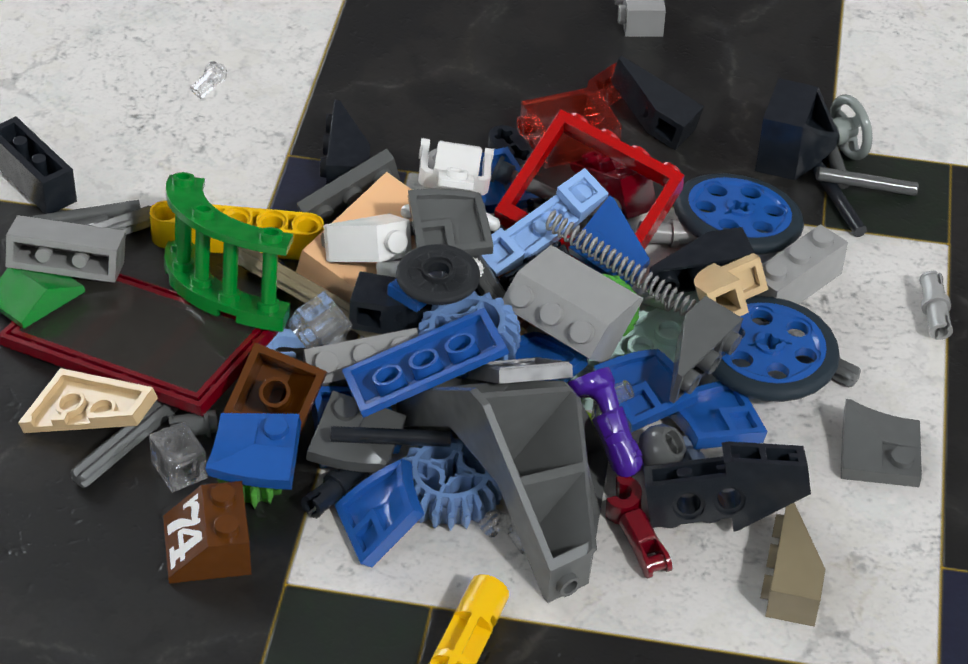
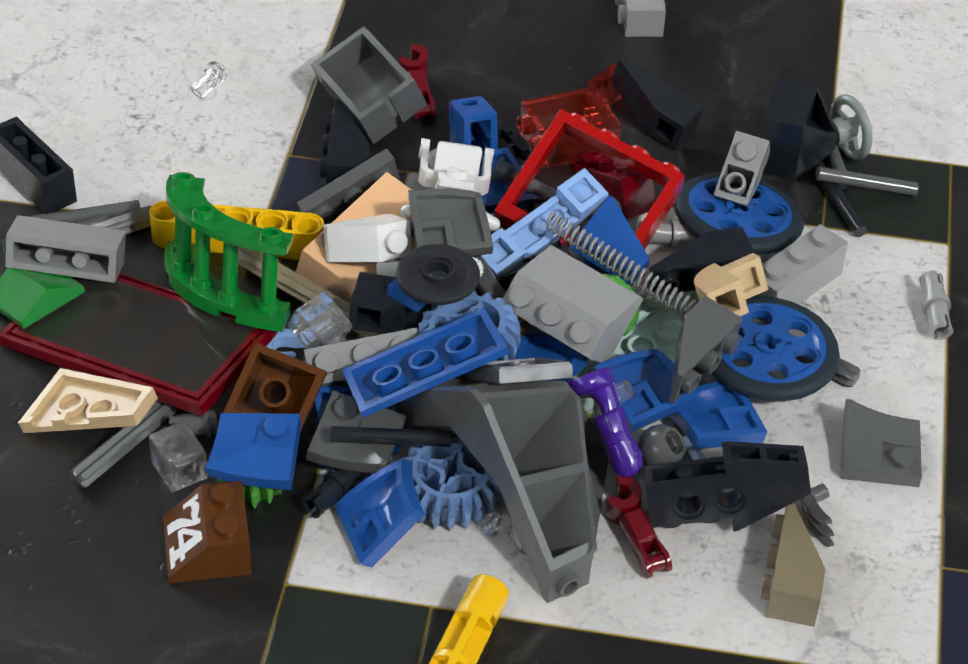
(369, 84): none -> dark grey piece
(417, 69): none -> dark red piece
(473, 122): none -> blue torso
(742, 168): none -> light grey slope
(815, 516): none -> dark grey piece

